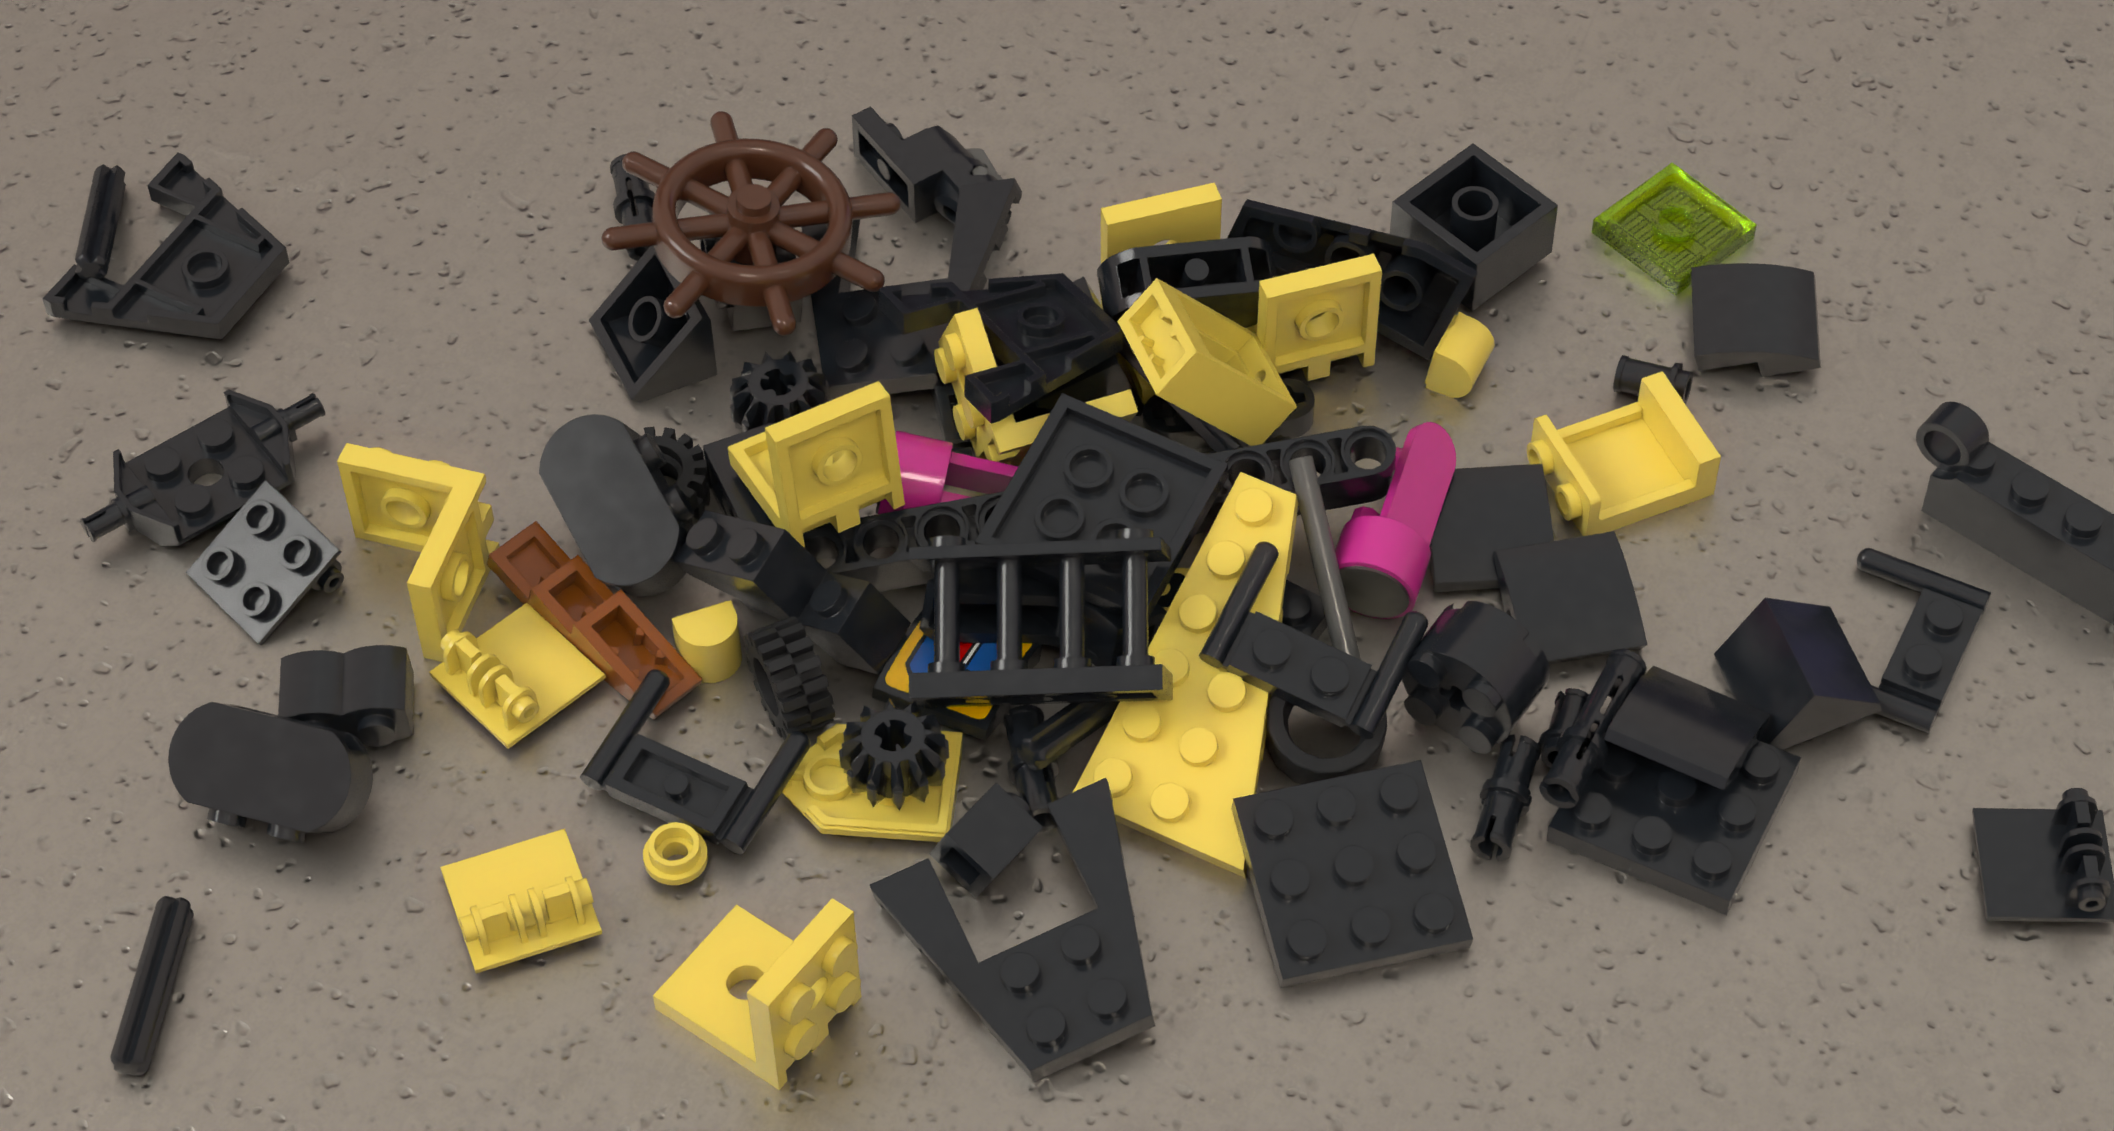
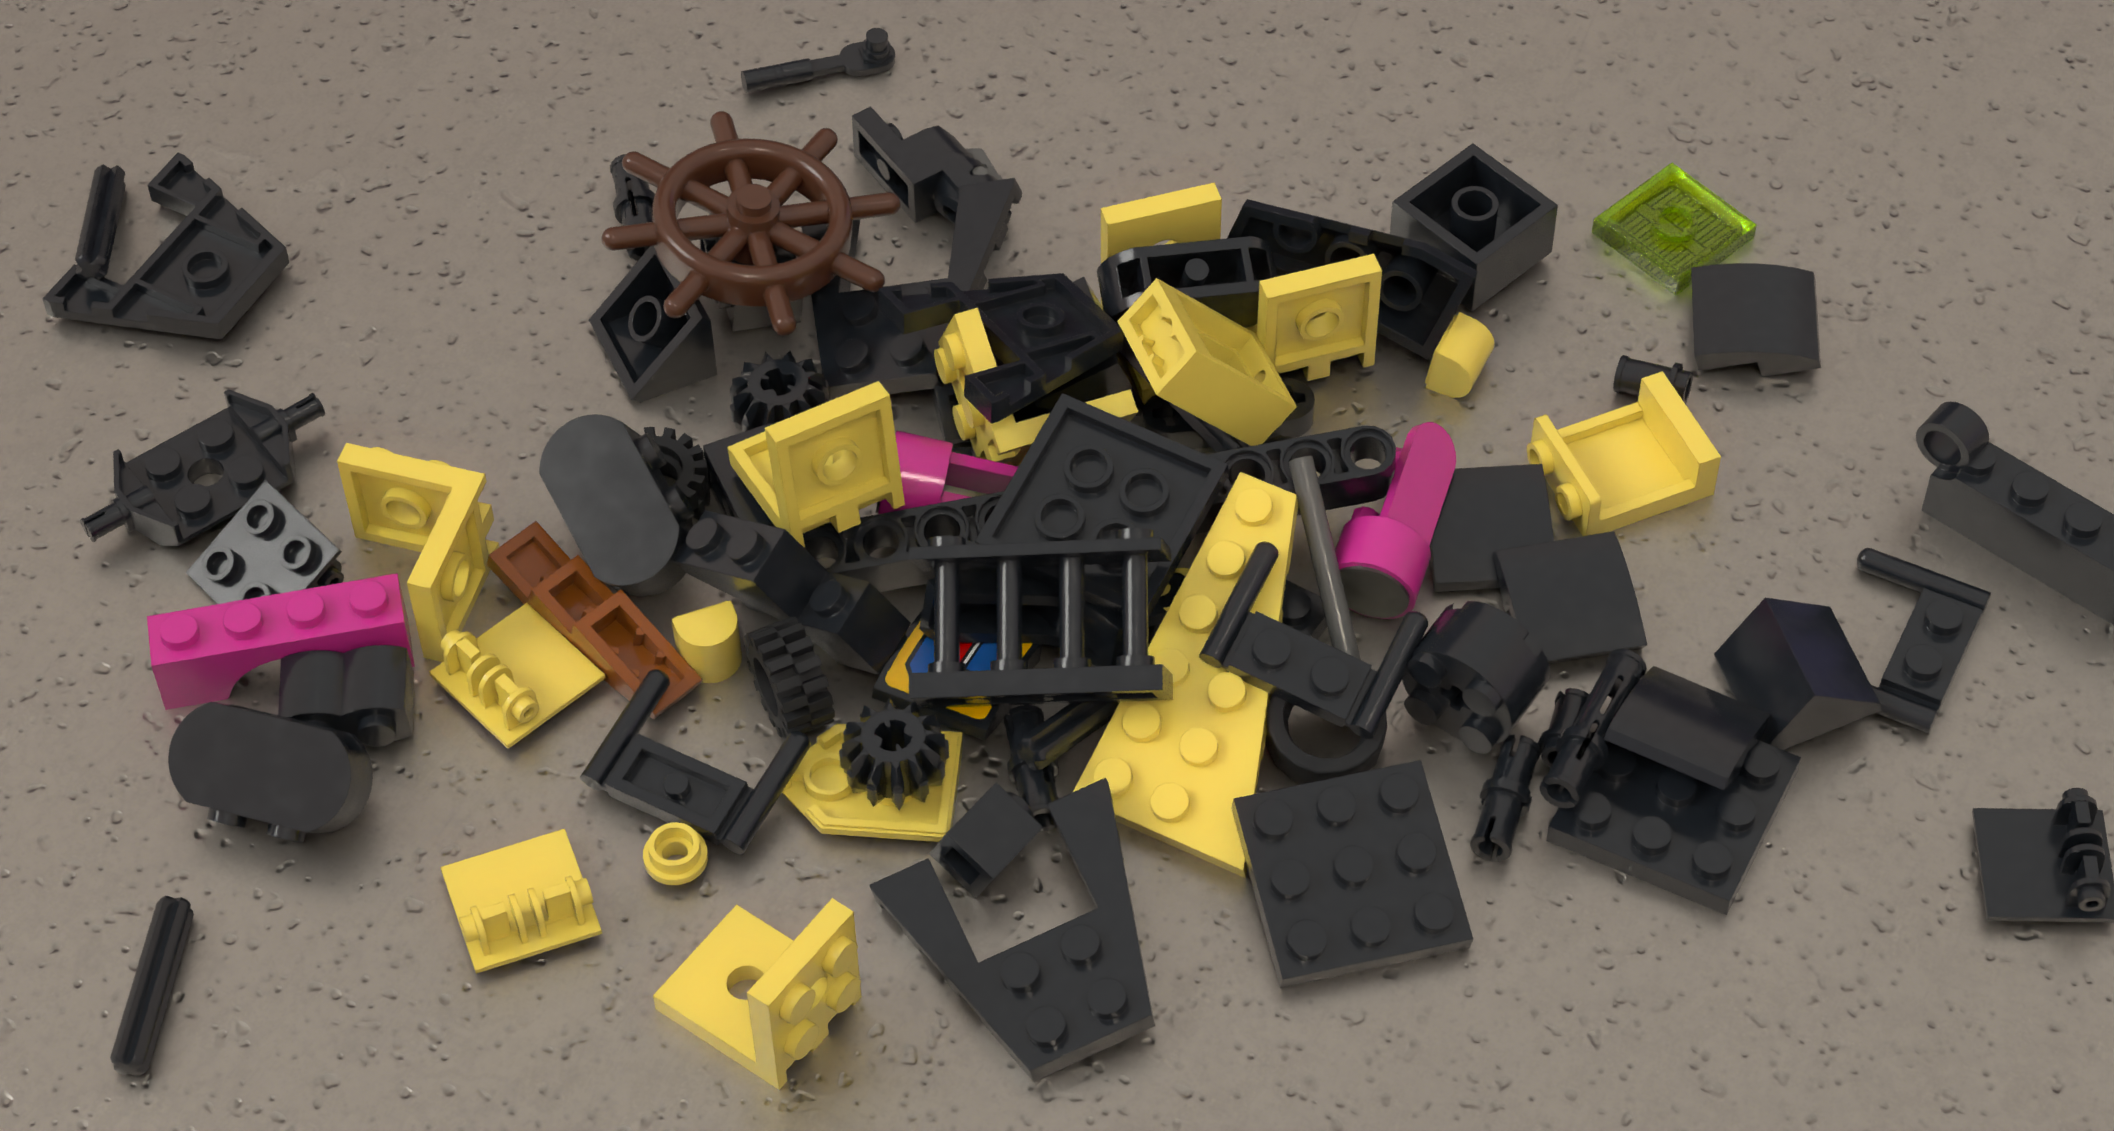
(209, 648): none -> dark pink arch
(856, 59): none -> black piece

